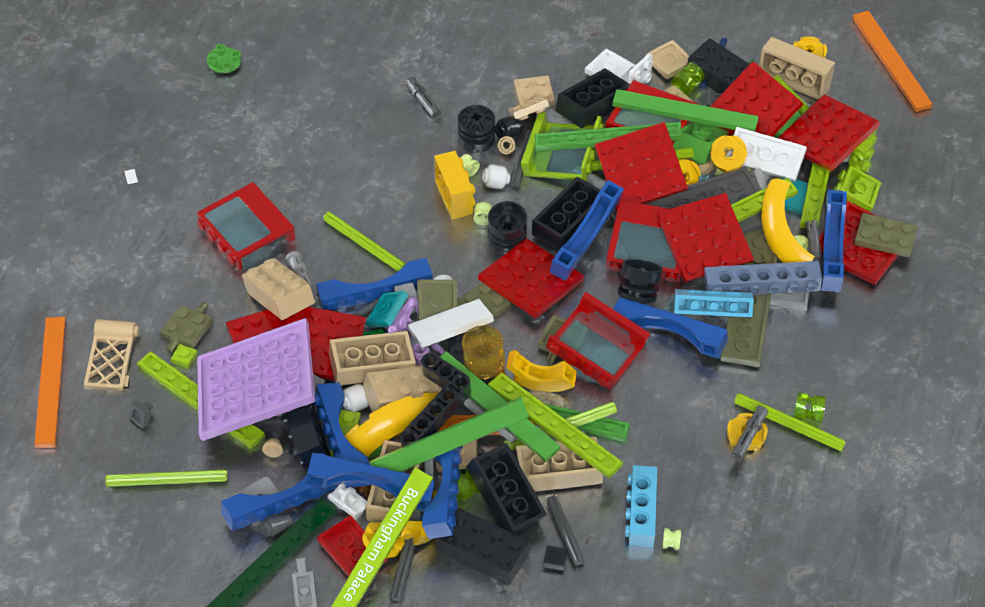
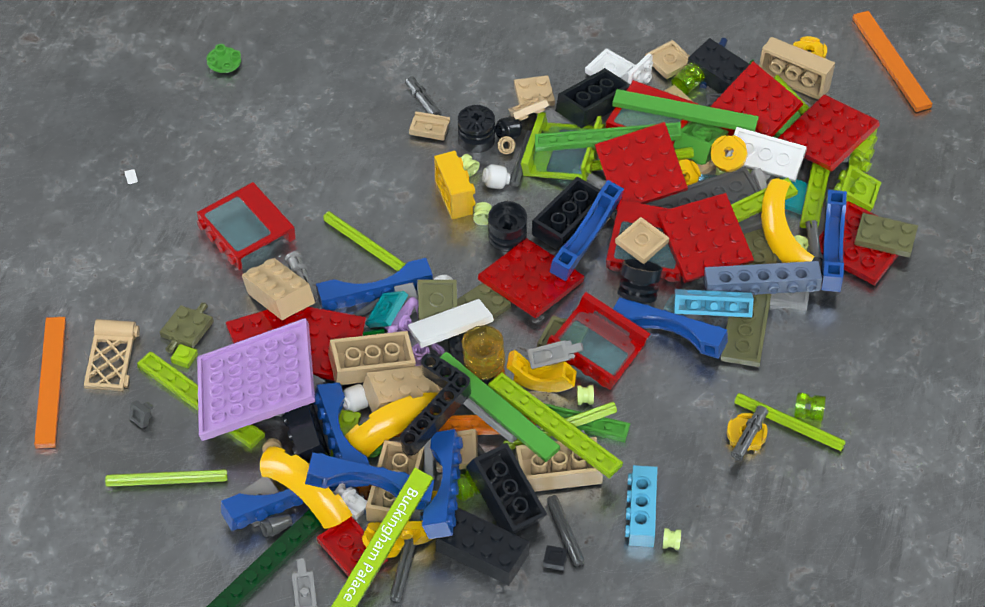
(292, 473): none -> yellow brick
(429, 125): none -> tan plate
(453, 437): bright green tile -> none
(553, 353): none -> light grey hinge
(585, 395): none -> yellowish green wheel
(642, 240): none -> tan plate

